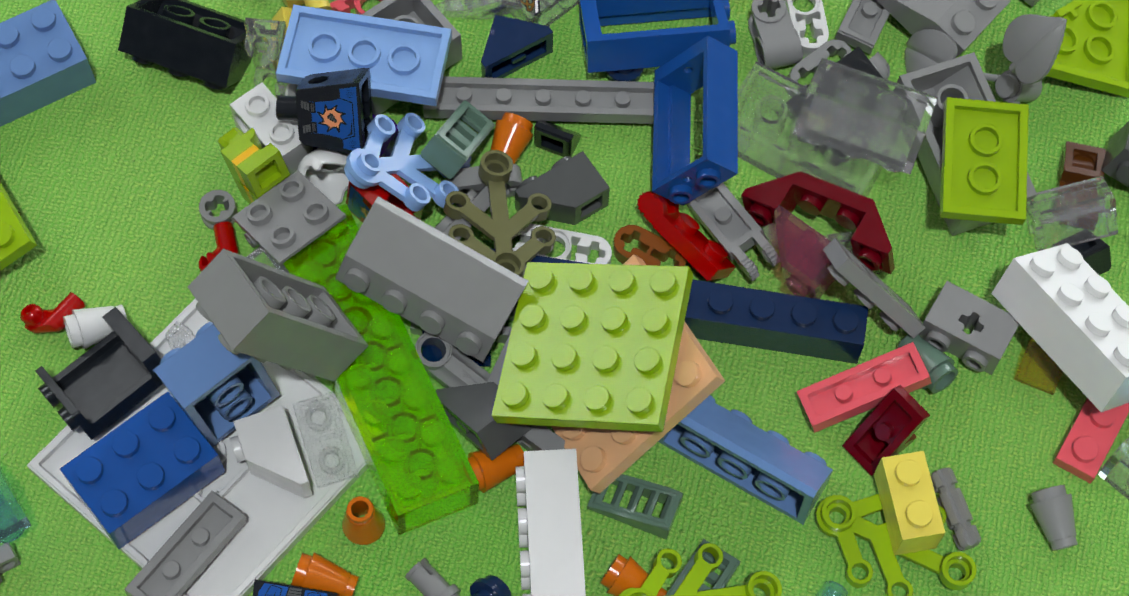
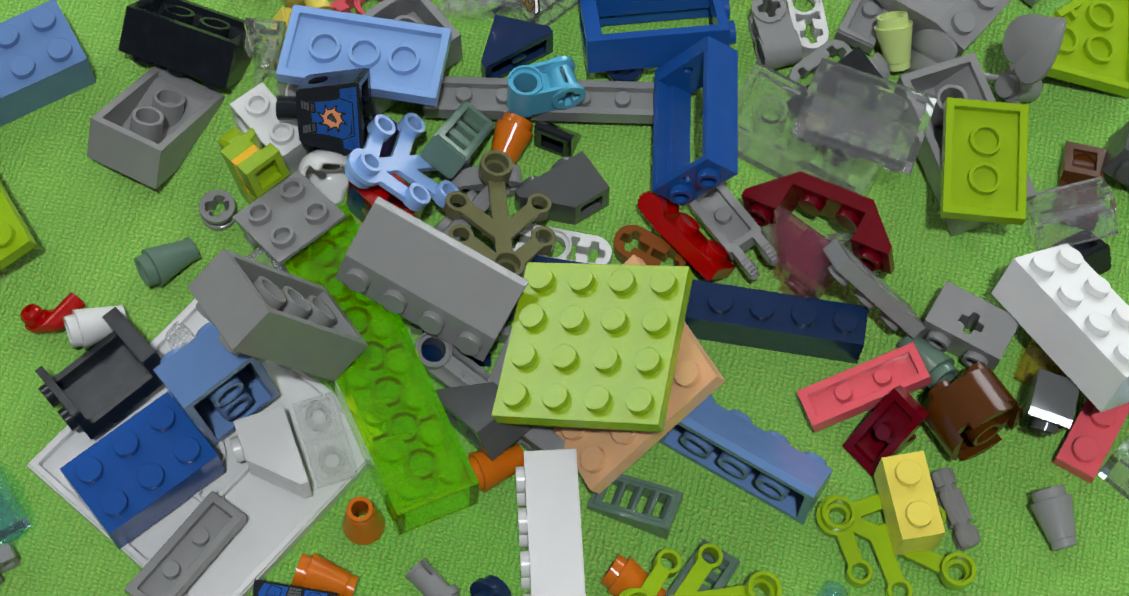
(152, 126): none -> light grey slope
(164, 261): none -> sand green cone
(224, 238): red arm -> none
(545, 87): none -> medium azure piece
(895, 38): none -> yellowish green cone
(971, 412): none -> reddish brown brick
(1049, 403): none -> dark grey slope

